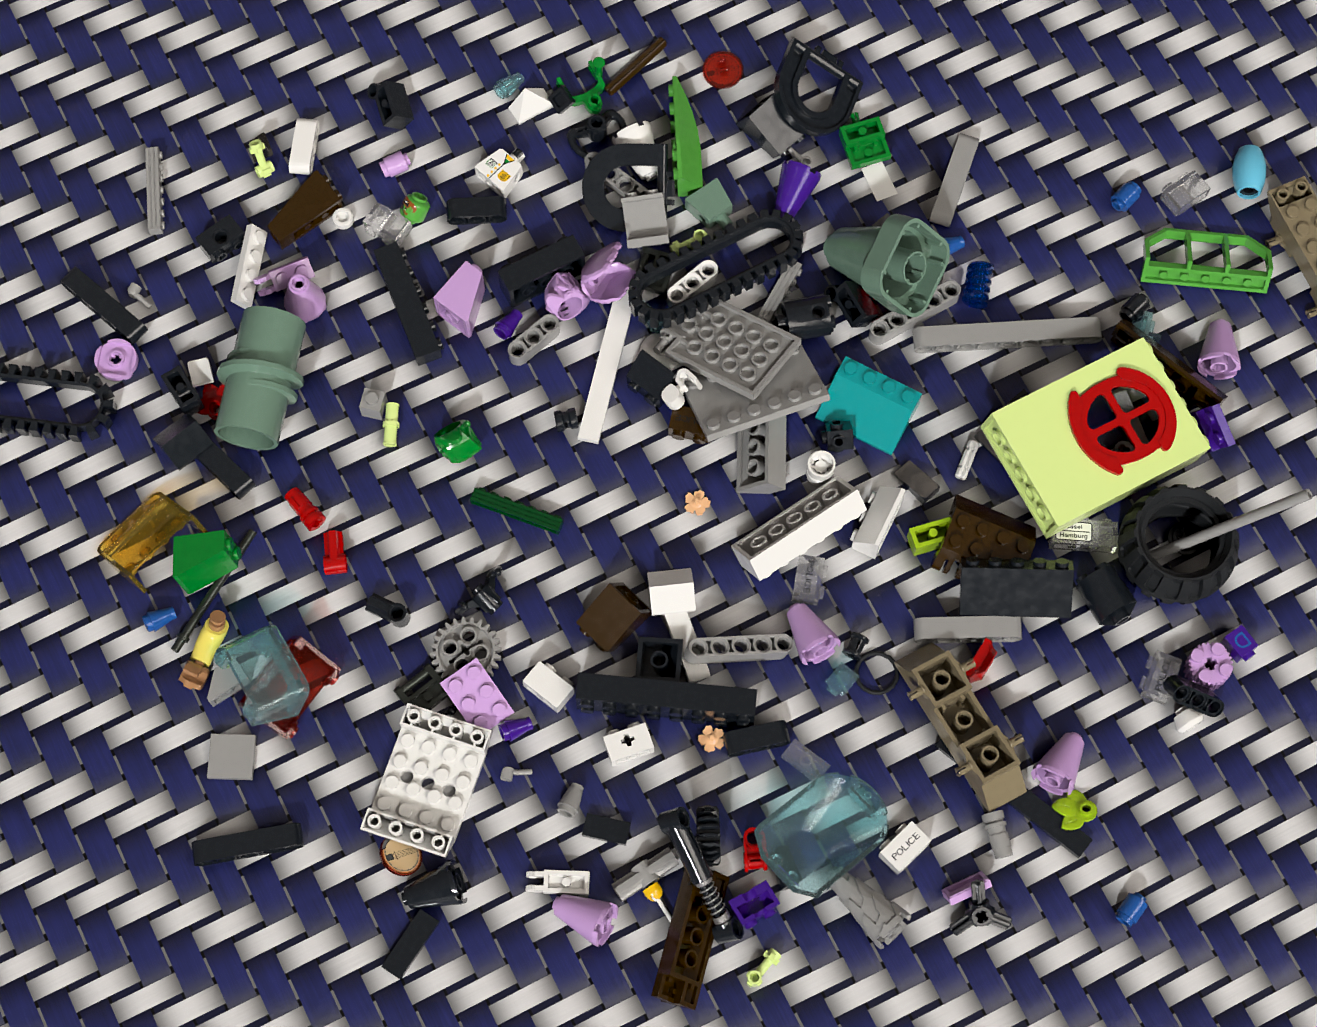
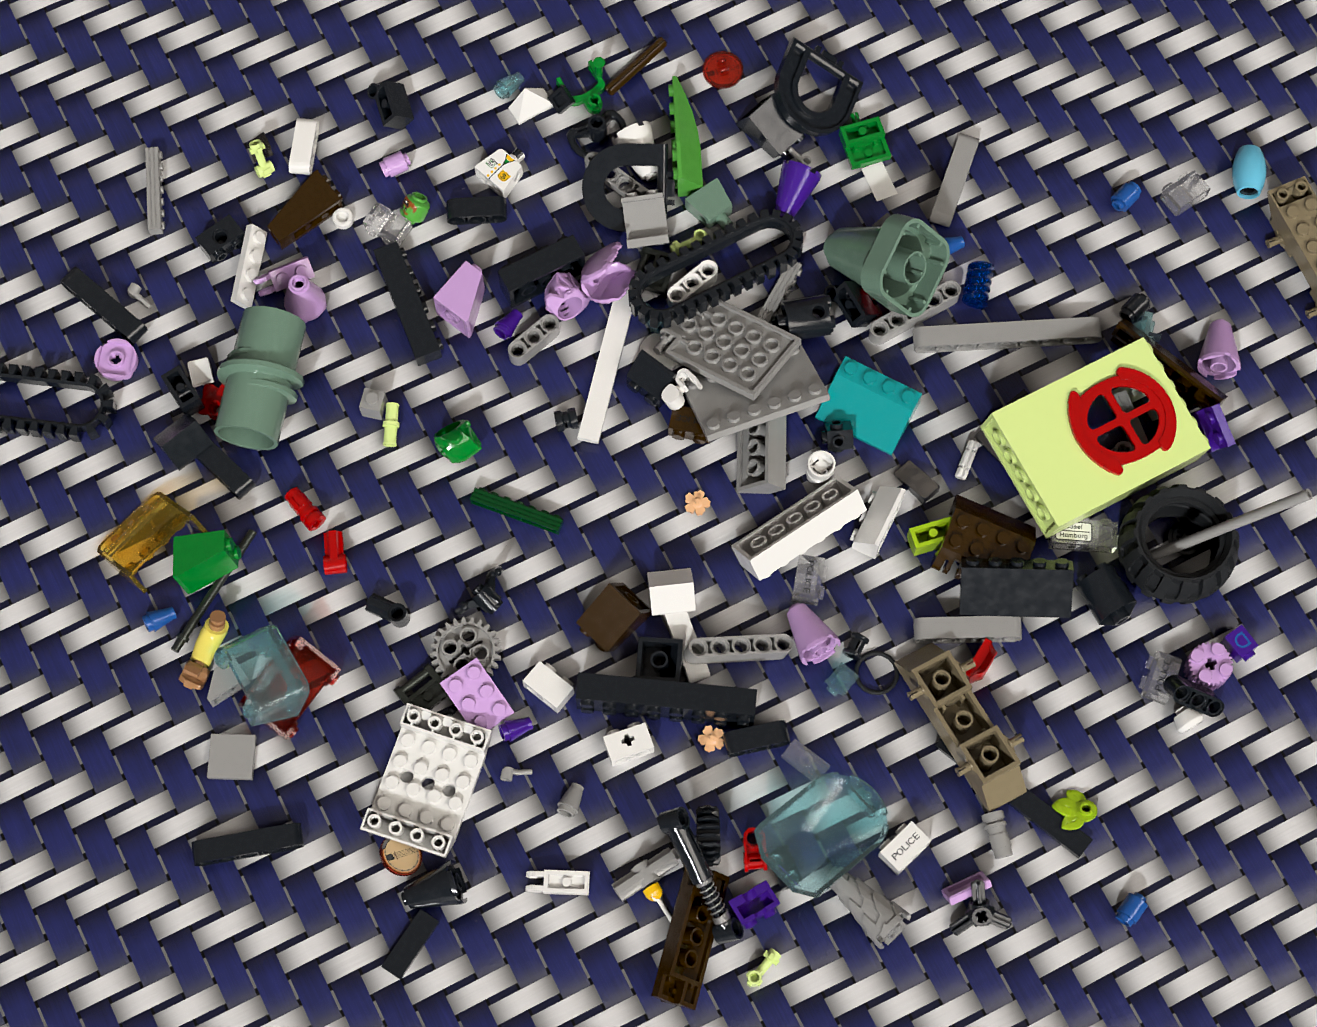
(586, 916): lavender cone -> none
(606, 829): black tile -> none
(1060, 765): lavender cone -> none
(1207, 276): bright green plate -> none

